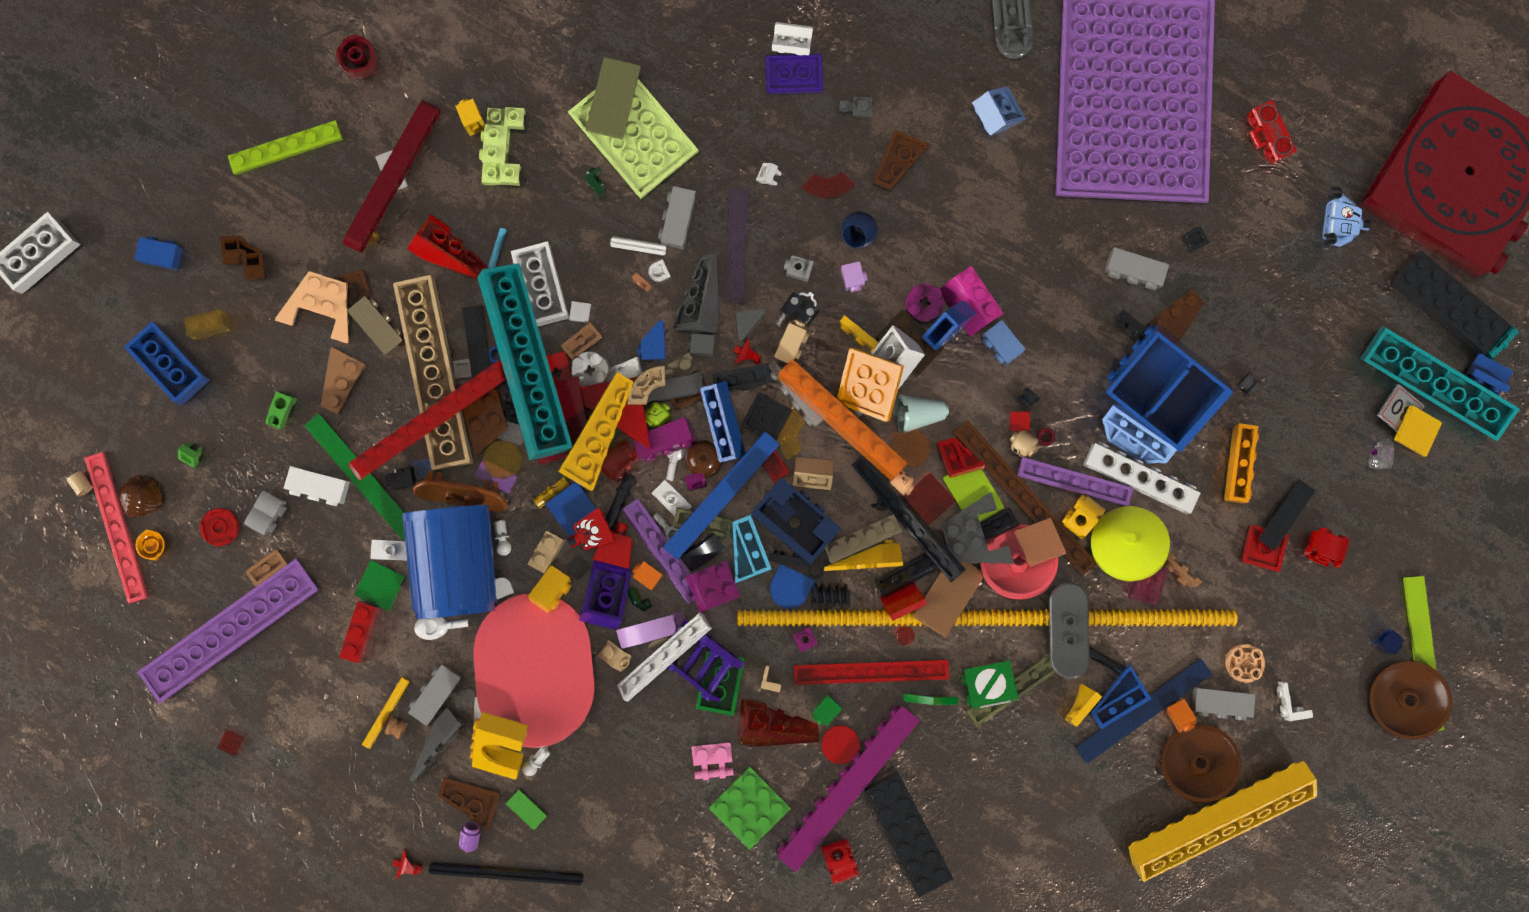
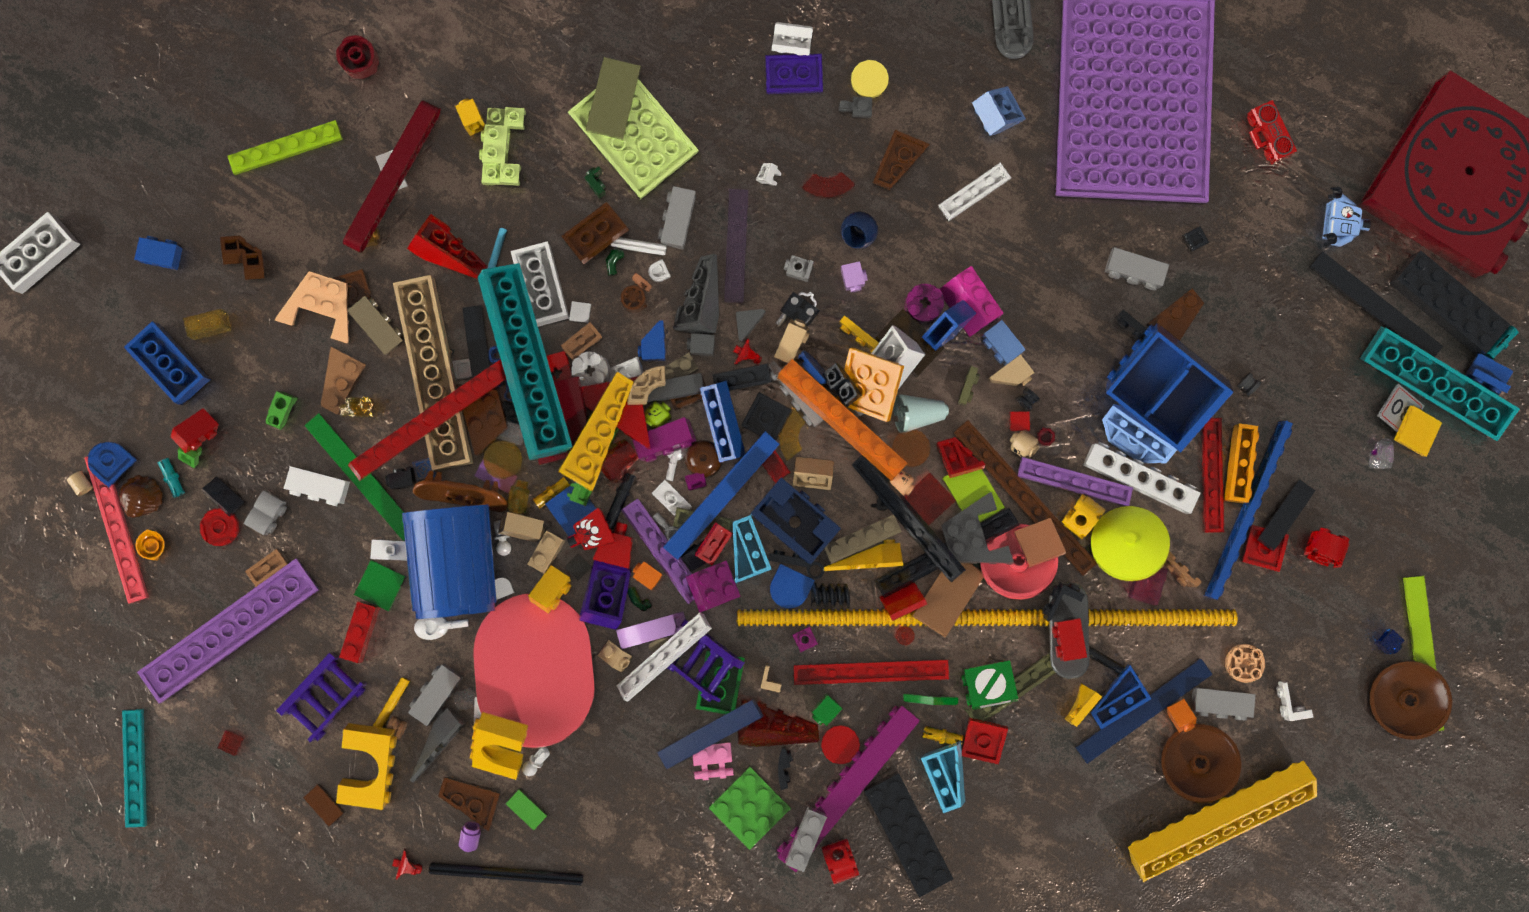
(109, 462): none -> blue tile
(134, 768): none -> teal tile
(171, 477): none -> teal pin
(194, 431): none -> red brick
(223, 496): none -> black plate
(303, 692): none -> dark purple fence
(323, 805): none -> reddish brown tile
(357, 407): none -> clear yellow hips
(380, 744): none -> yellow arch
(518, 497): none -> clear yellow hips
(521, 527): none -> tan brick
(579, 494): none -> bright green tile
(595, 233): none -> reddish brown plate
(611, 260): none -> dark green arm
(633, 299): none -> reddish brown piece
(710, 734): none -> dark blue tile
(713, 544): none -> red plate
(784, 762): none -> black slope
(805, 839): none -> light grey brick
(813, 367): none -> blue tile
(843, 385): none -> black slope
(869, 79): none -> light yellow tile
(941, 735): none -> yellow pin
(946, 775): none -> medium azure wedge
(966, 393): none -> olive plate
(974, 191): none -> white tile
(984, 741): none -> red plate
(1013, 373): none -> tan slope
(1057, 593): none -> black bracket
(1069, 640): none -> red brick
(1212, 476): none -> red tile
(1246, 515): none -> blue plate
(1373, 304): none -> black tile

